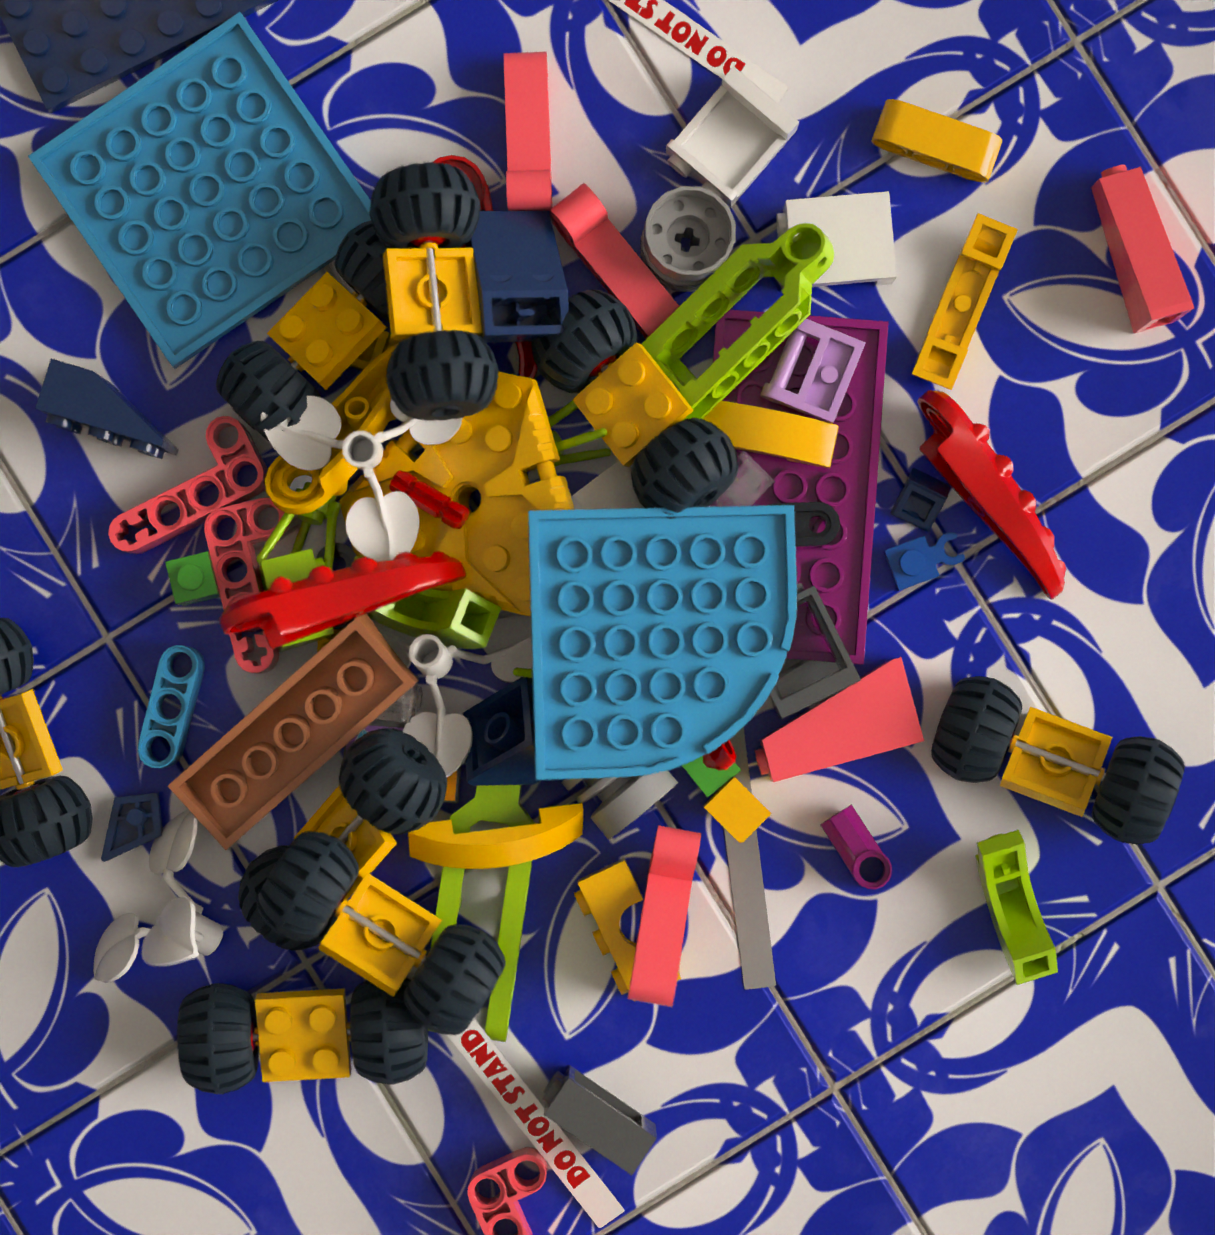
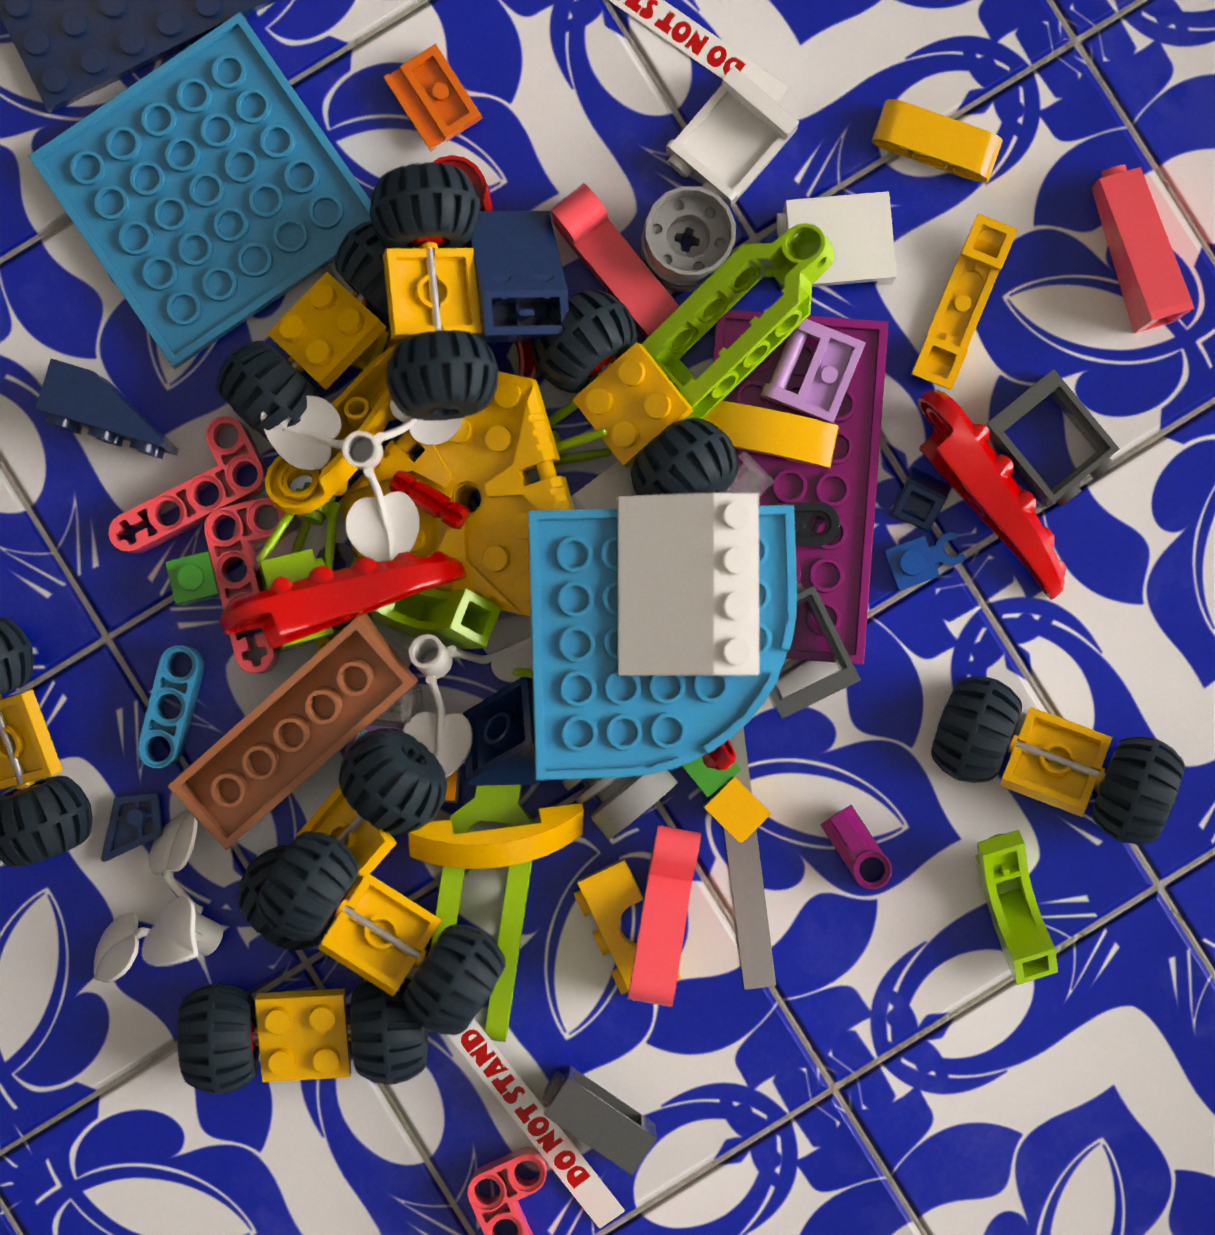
(433, 97): none -> orange plate
(527, 132): coral beam -> none
(688, 584): none -> white slope
(845, 727): coral slope -> none
(1083, 420): none -> dark grey window

